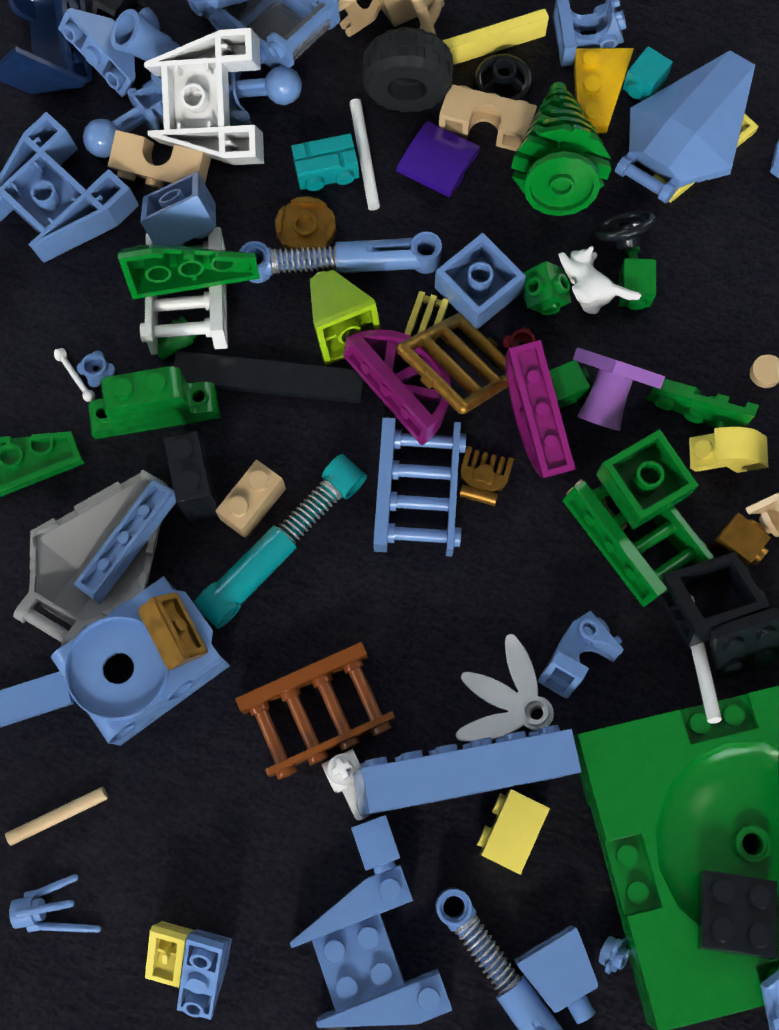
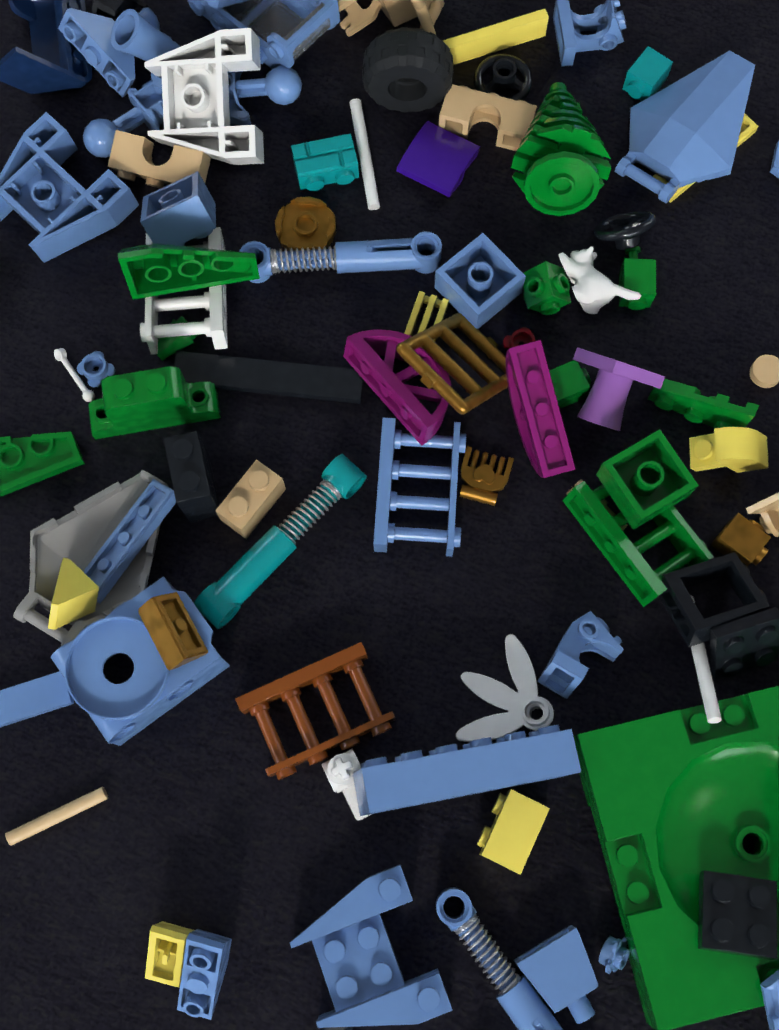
(30, 910): medium blue plant -> none
(73, 595): none -> light yellow slope
(339, 312): lime slope -> none
(376, 845): medium blue brick -> none
(599, 81): yellow wing -> none

